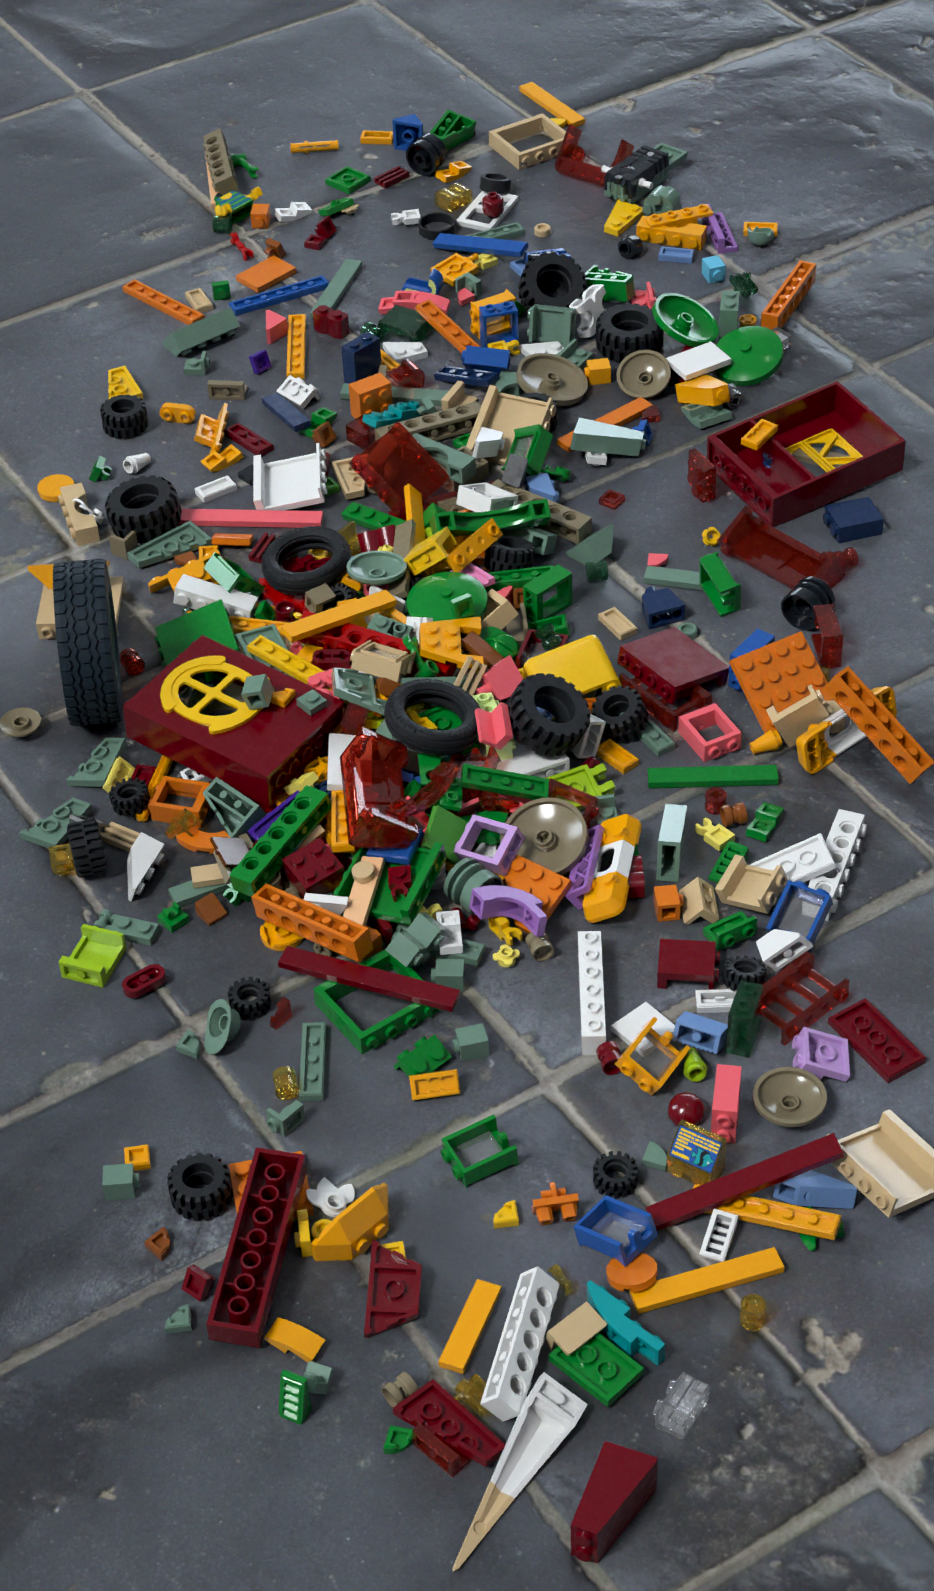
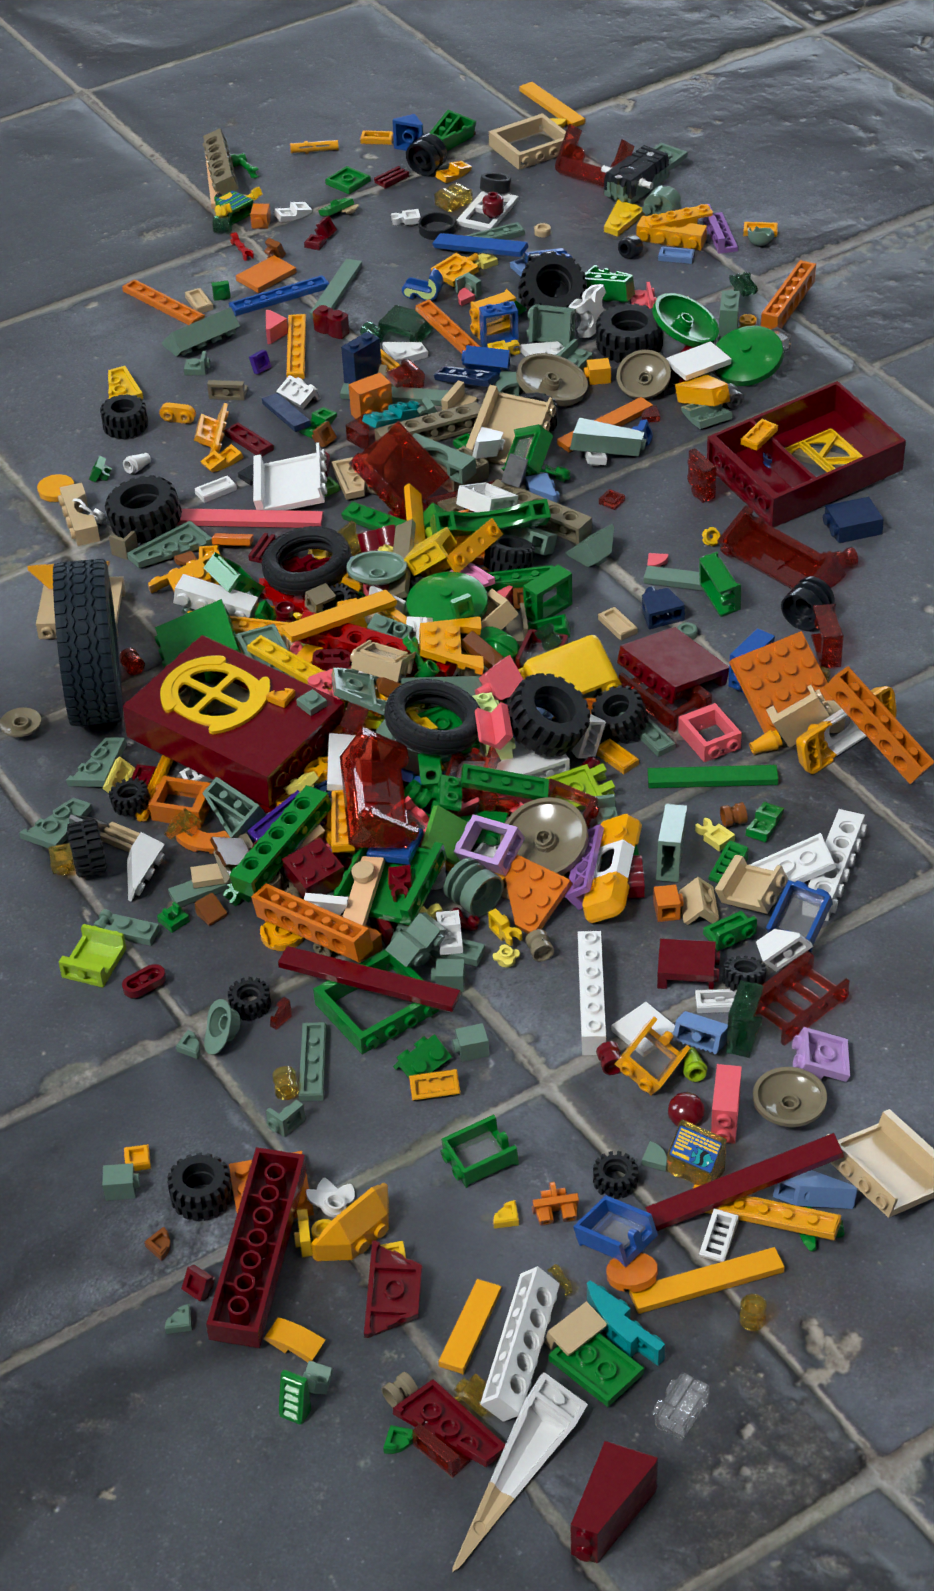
(257, 691): sand green brick -> none
(412, 298): coral slope -> none
(441, 780): clear red slope -> none
(482, 667): tan tile -> none
(509, 902): medium lavender arch -> none
(596, 571): clear green wheel -> none
(713, 269): medium azure brick -> none
(715, 798): clear red wheel -> none
(877, 1040): dark red tile -> none

